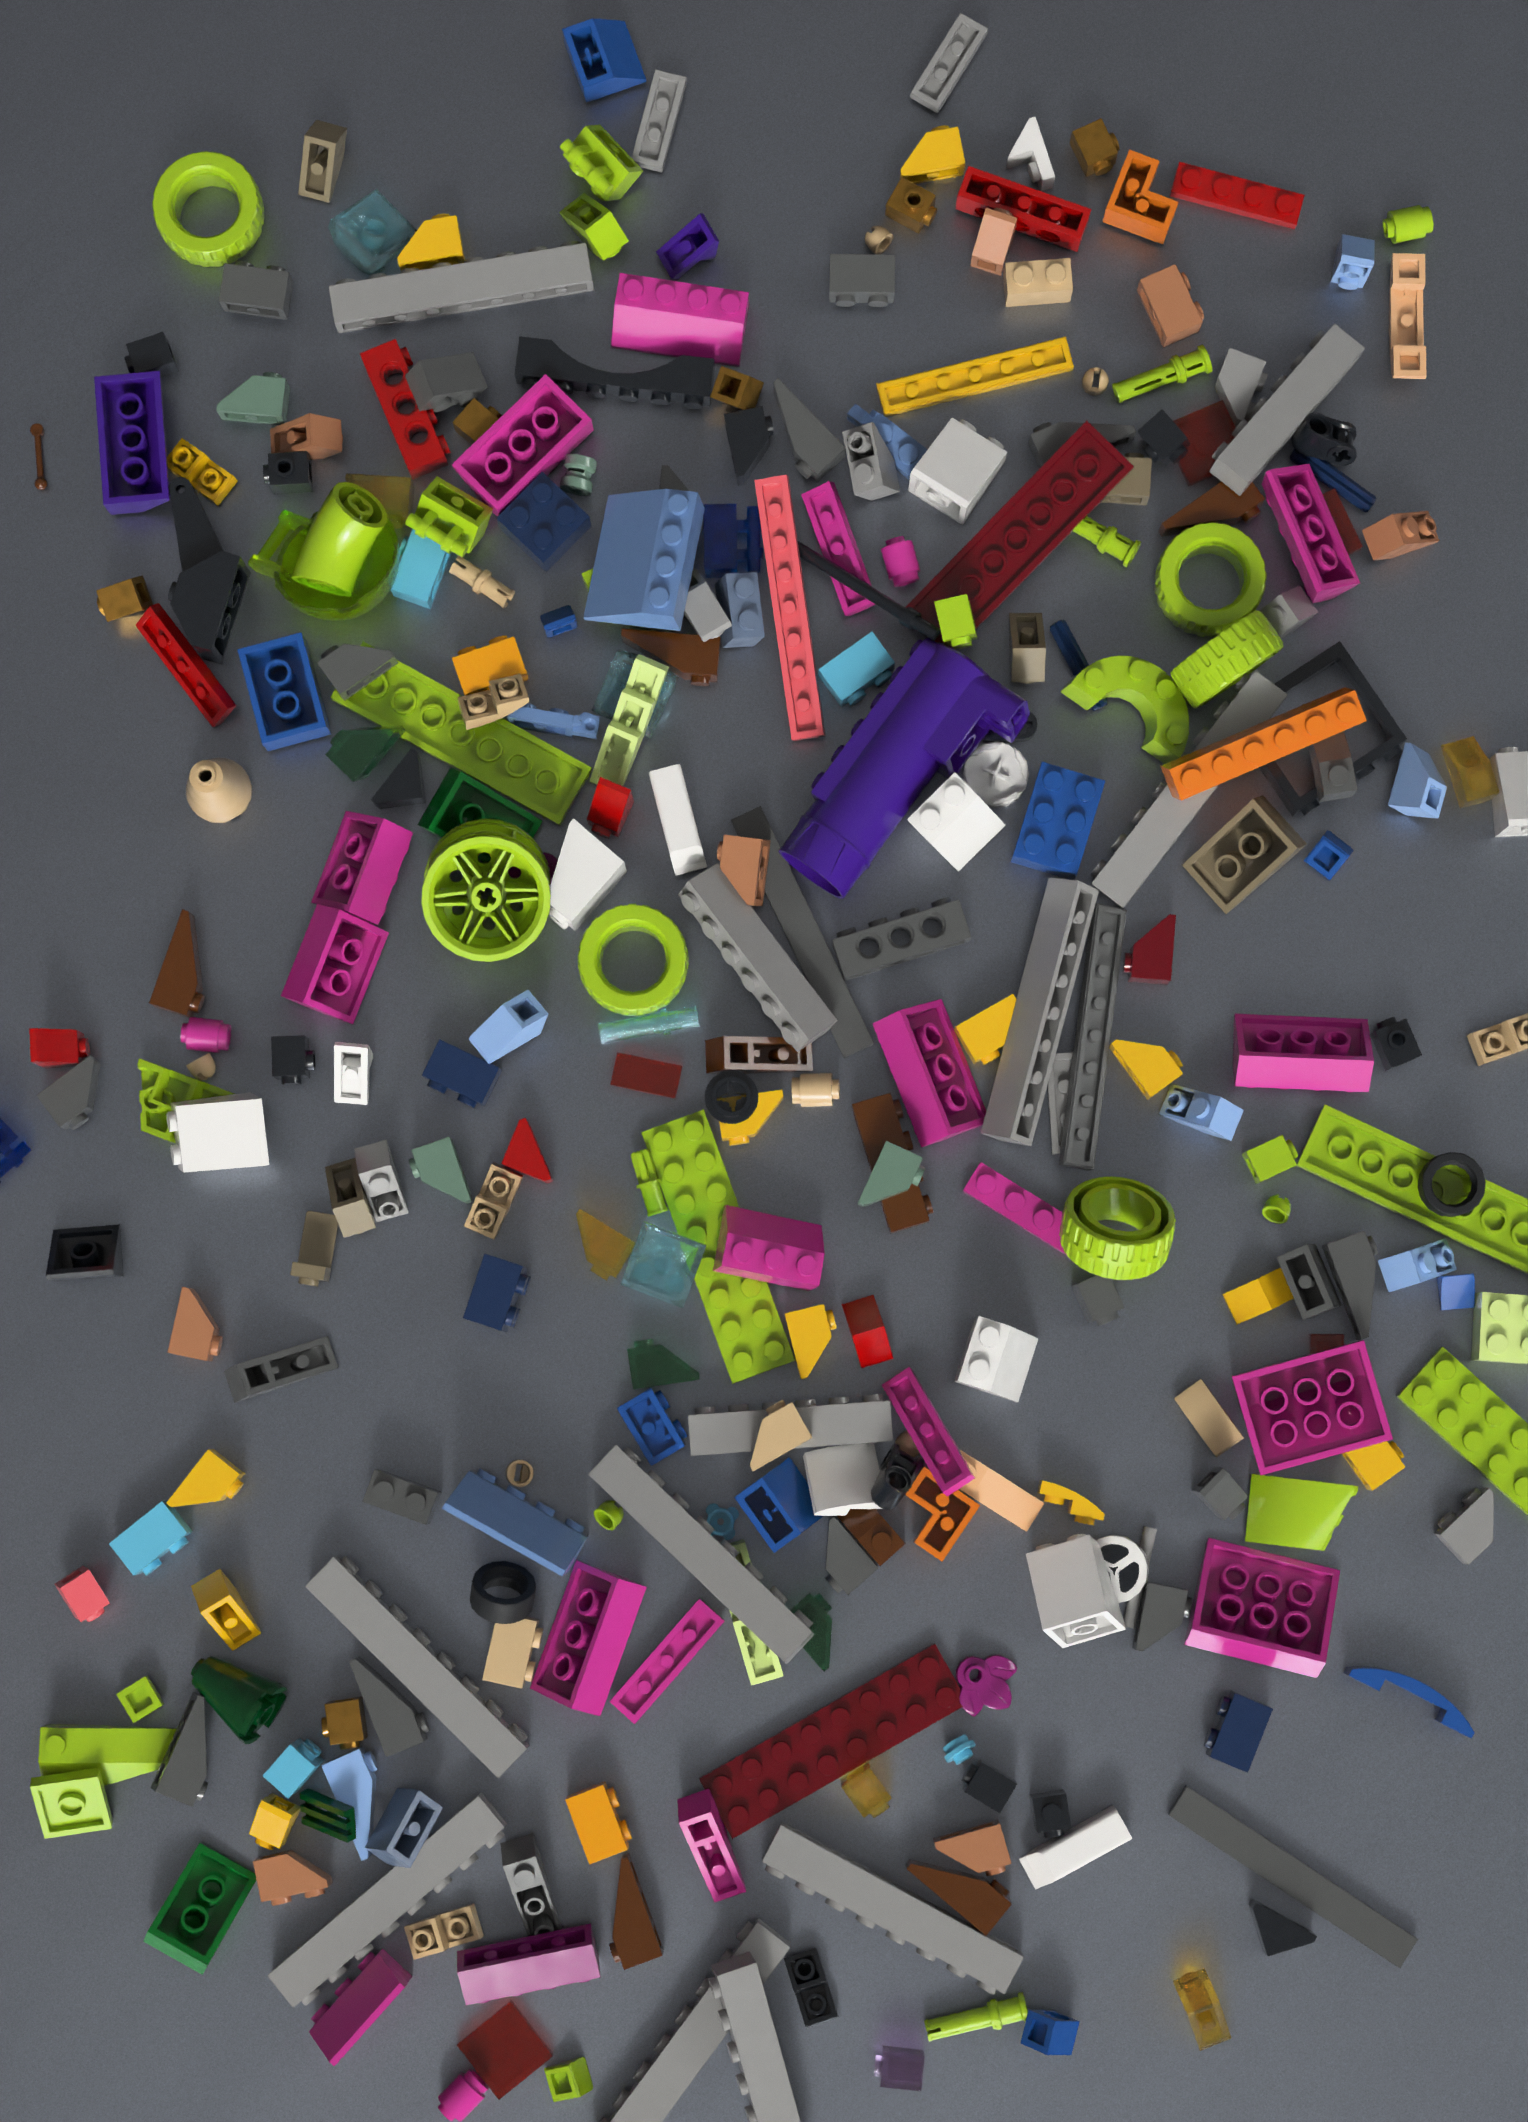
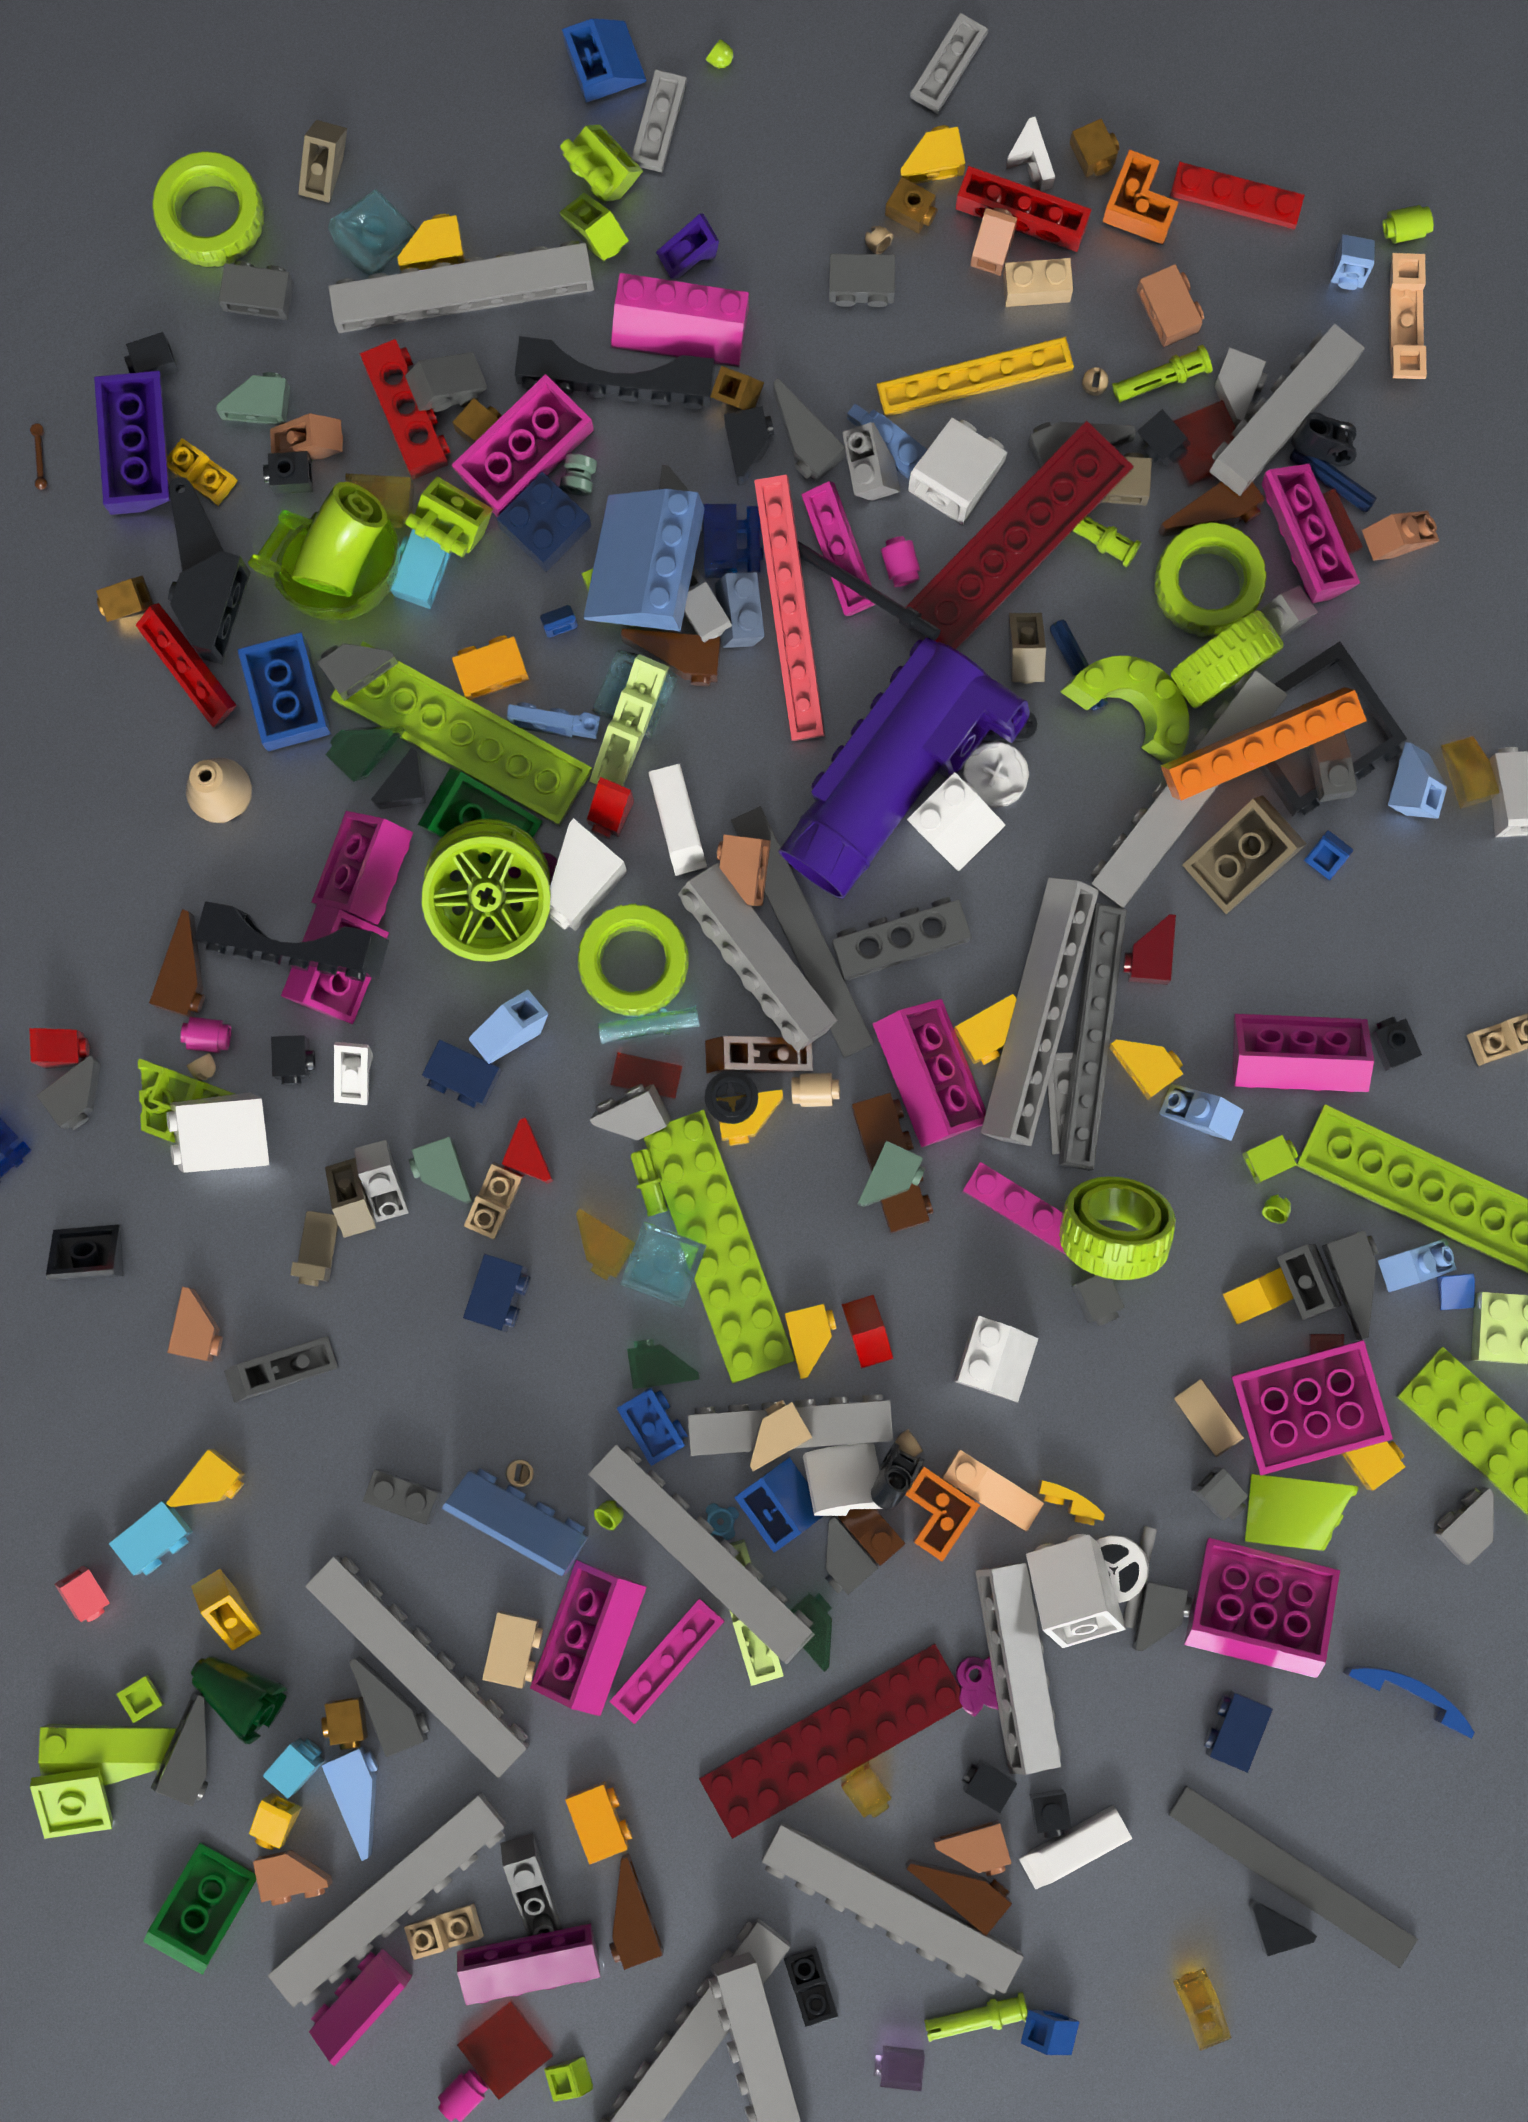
(328, 1821): dark green tile -> none
(347, 950): none -> black arch
(403, 1827): sand blue brick -> none
(482, 581): tan pin -> none
(488, 706): tan slope -> none
(499, 1609): black tyre -> none
(634, 1115): none -> light grey slope
(710, 1845): dark pink slope -> none
(720, 55): none -> lime hinge
(770, 1248): dark pink slope -> none
(857, 670): medium azure brick -> none
(928, 1431): dark pink plate -> none
(956, 621): lime piece -> none
(959, 1750): medium azure plate -> none
(1018, 1668): none -> light grey brick
(1058, 821): blue brick -> none
(1477, 1184): black tyre -> none

